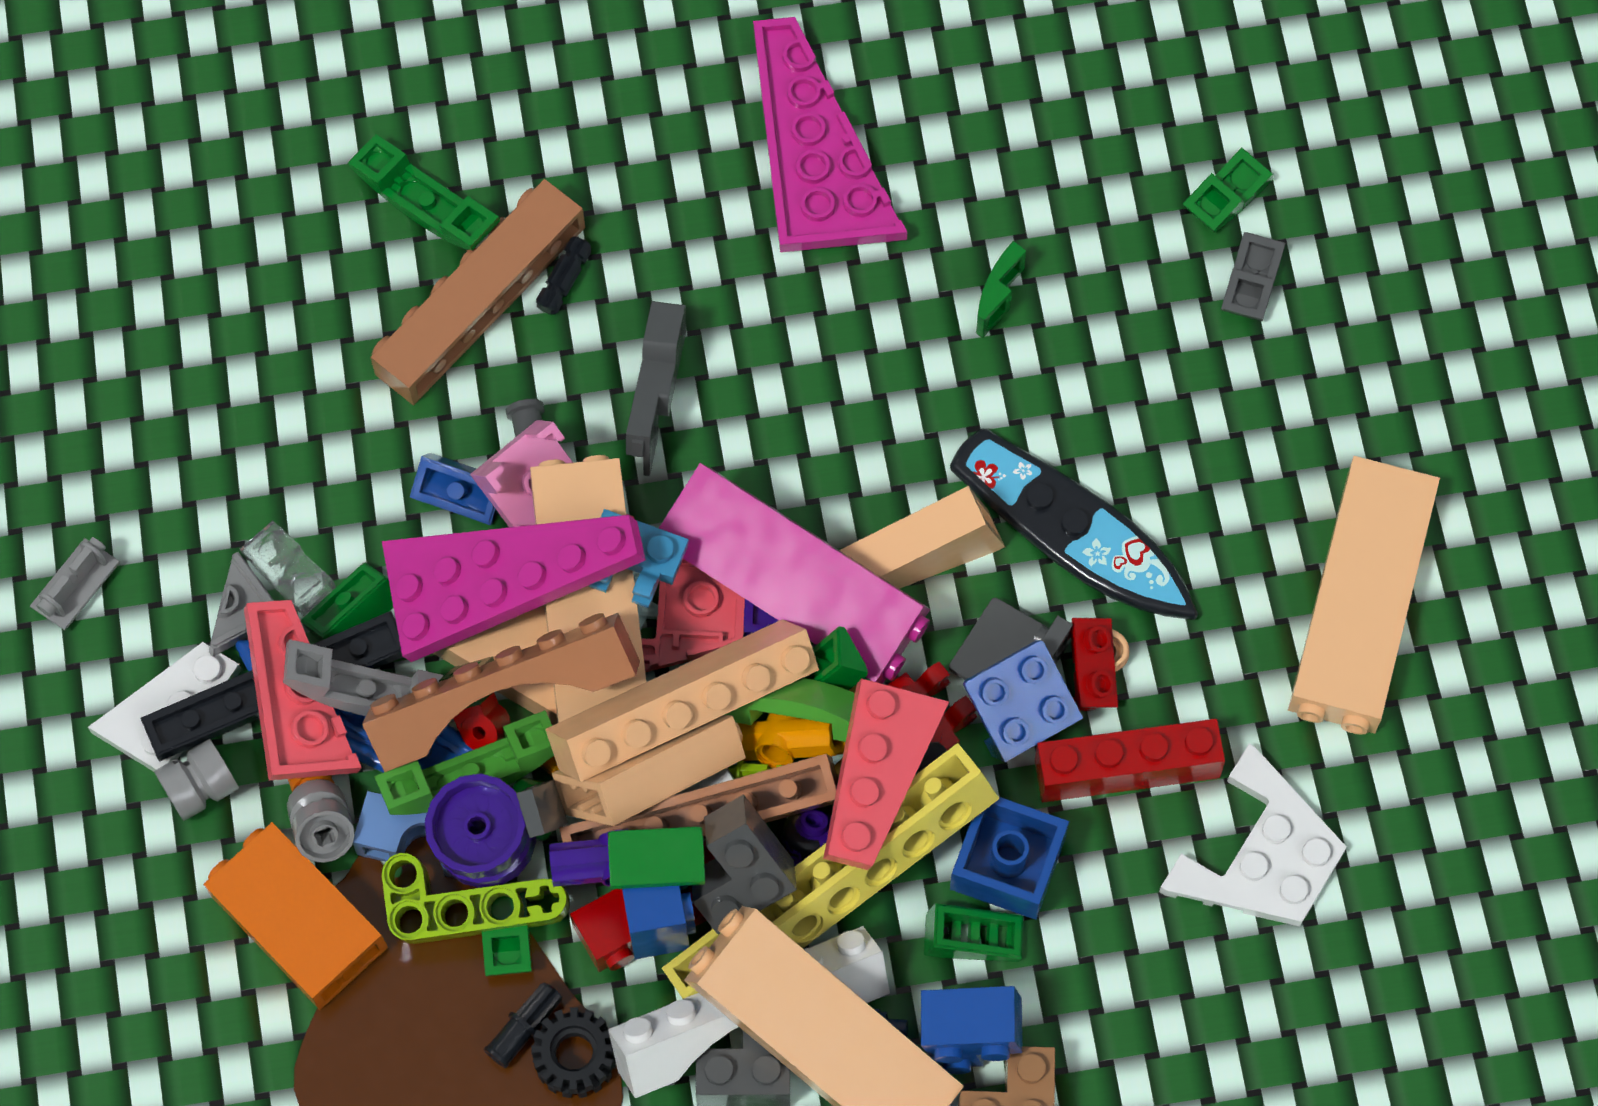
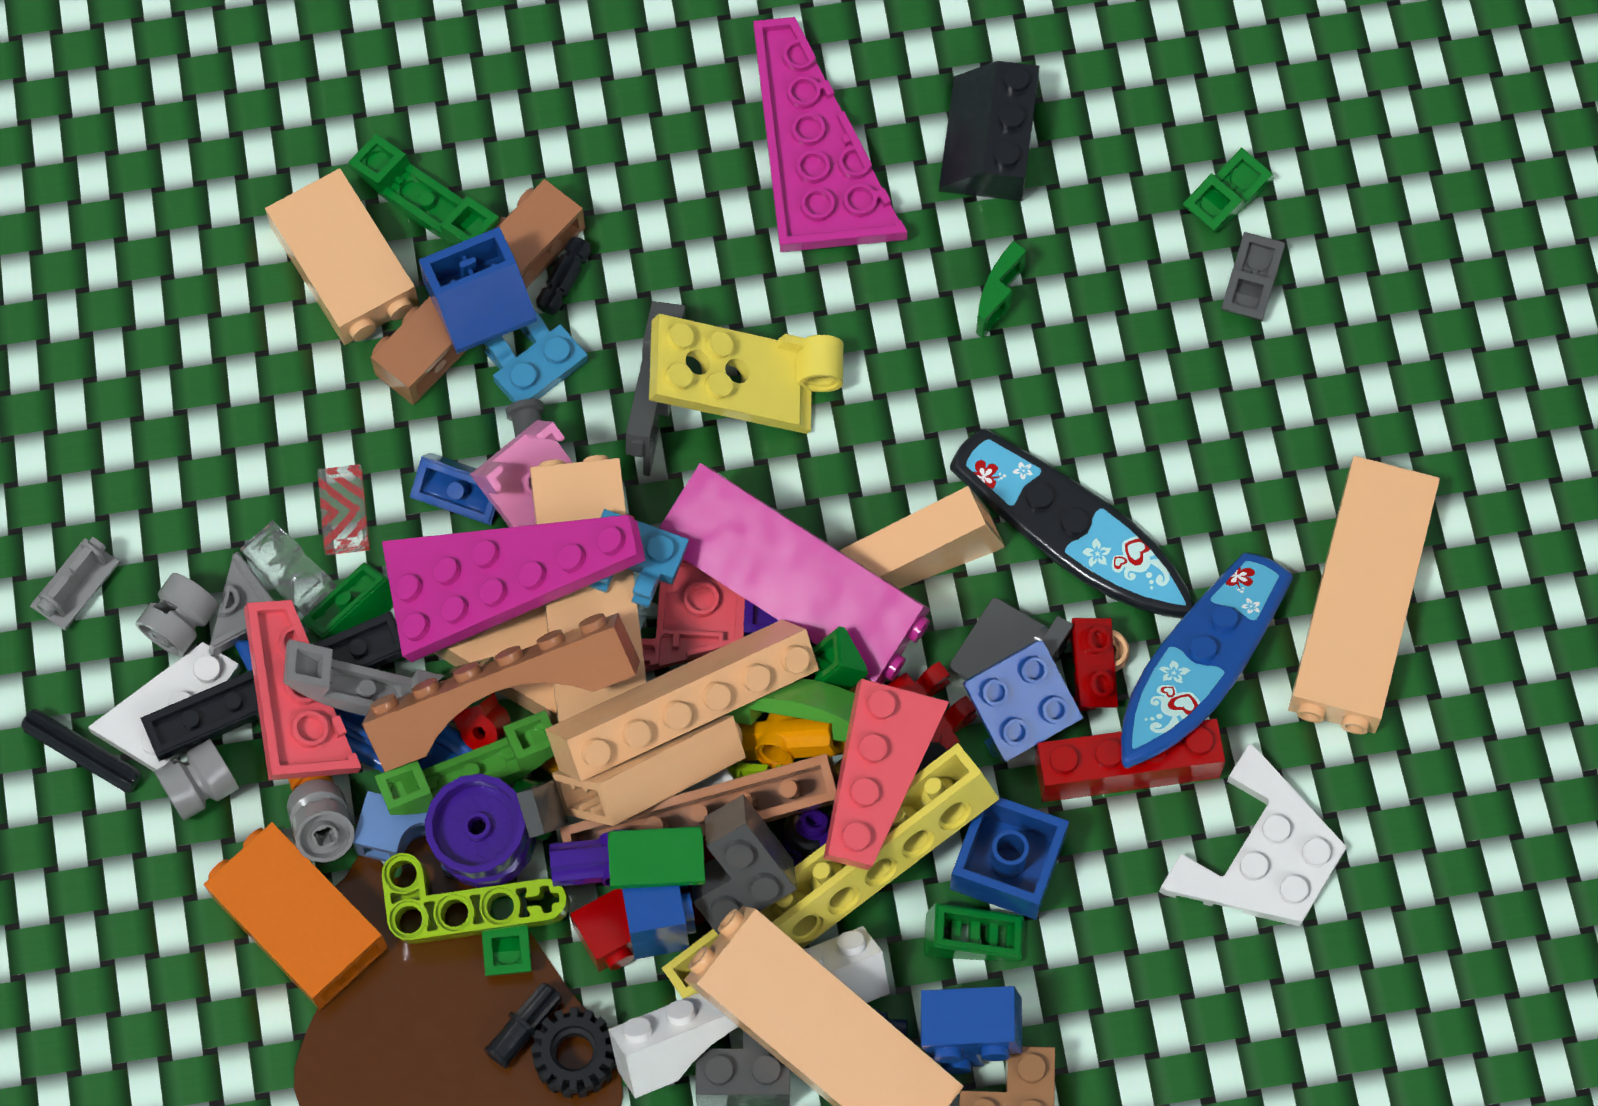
(81, 750): none -> black axle
(178, 613): none -> light grey wheel
(342, 257): none -> light nougat brick
(343, 509): none -> clear tile
(477, 290): none -> blue slope
(539, 367): none -> dark azure plate
(774, 373): none -> light yellow hinge
(990, 131): none -> black slope
(1202, 657): none -> piece

